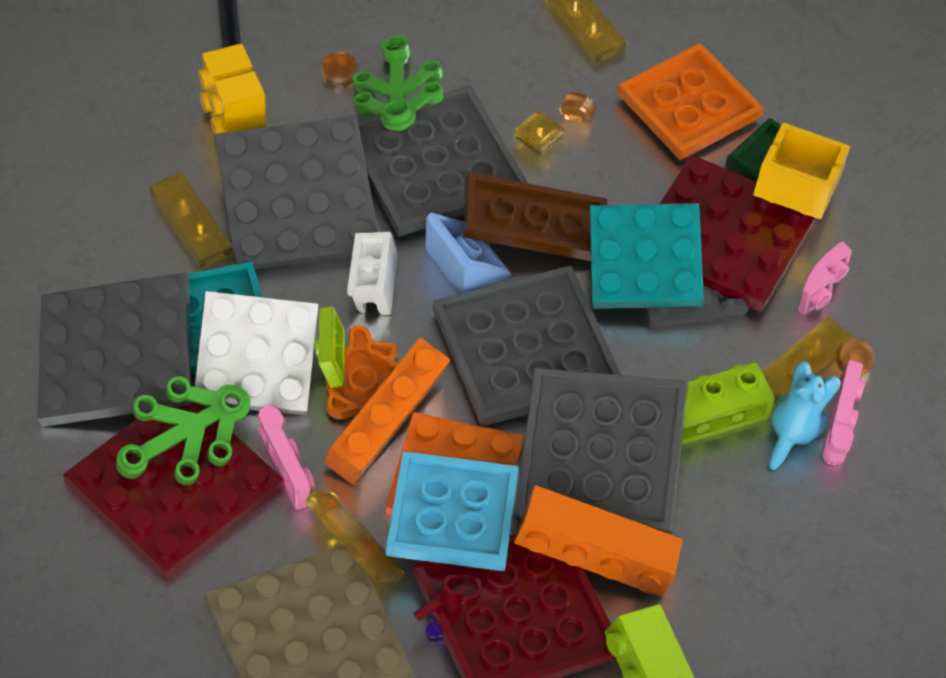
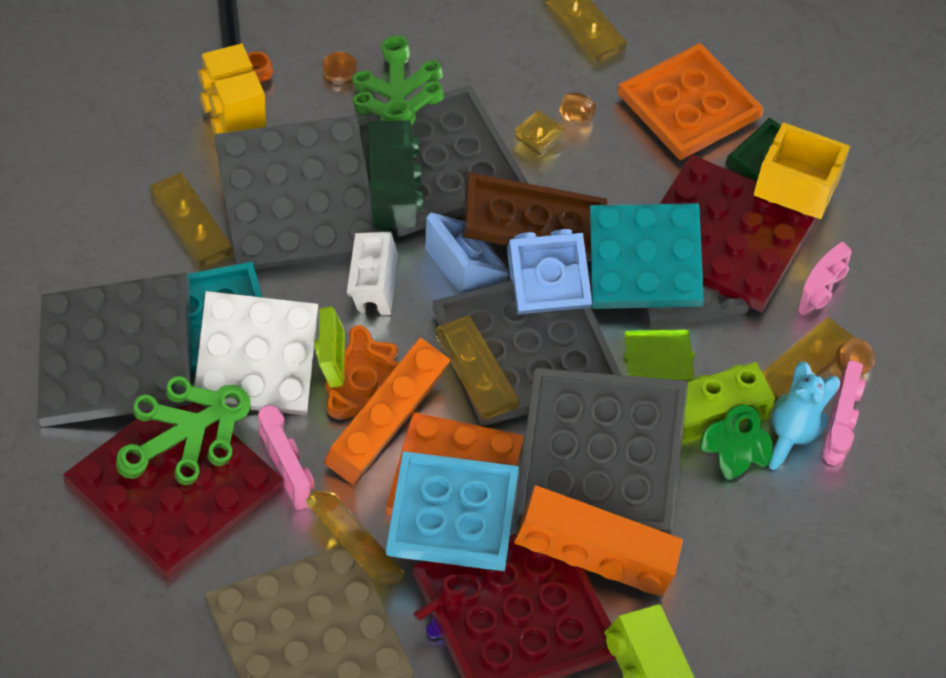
(261, 65): none -> orange plate
(393, 174): none -> clear green brick
(476, 367): none -> clear yellow tile
(549, 272): none -> light blue plate
(659, 354): none -> clear neon green piece
(735, 446): none -> green plate

